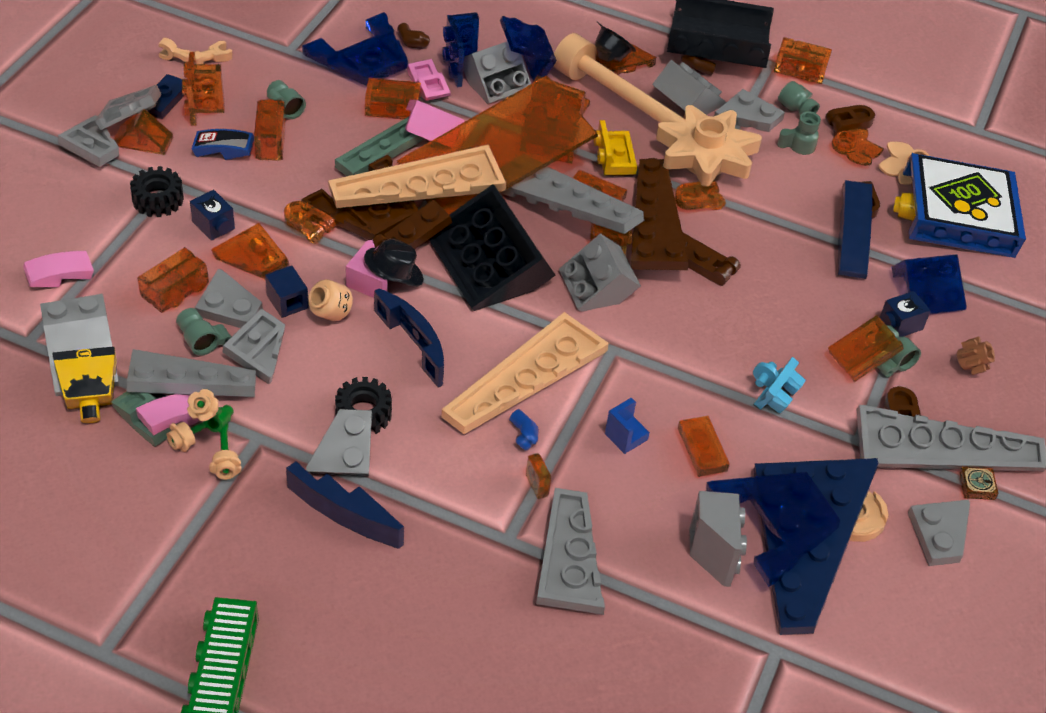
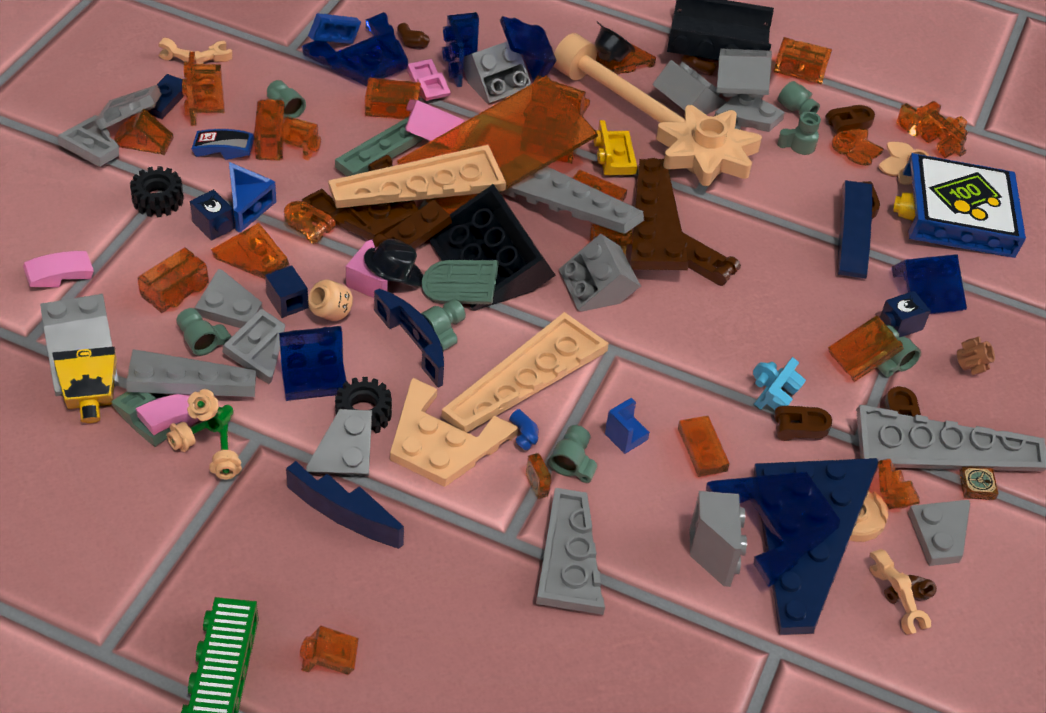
(250, 195): none -> blue slope
(302, 135): none -> clear orange bracket
(312, 362): none -> clear blue bracket
(329, 650): none -> clear orange bracket
(334, 28): none -> blue plate
(436, 447): none -> light nougat wing
(441, 321): none -> sand green piece
(461, 280): none -> sand green window
(569, 455): none -> sand green piece
(696, 196): clear orange plate -> none
(744, 72): none -> light grey slope
(812, 424): none -> reddish brown plate
(893, 488): none -> clear orange bracket
(902, 585): none -> light nougat piece
(913, 120): none -> clear orange bracket
(921, 589): none -> reddish brown arm
(949, 131): none -> clear orange hips

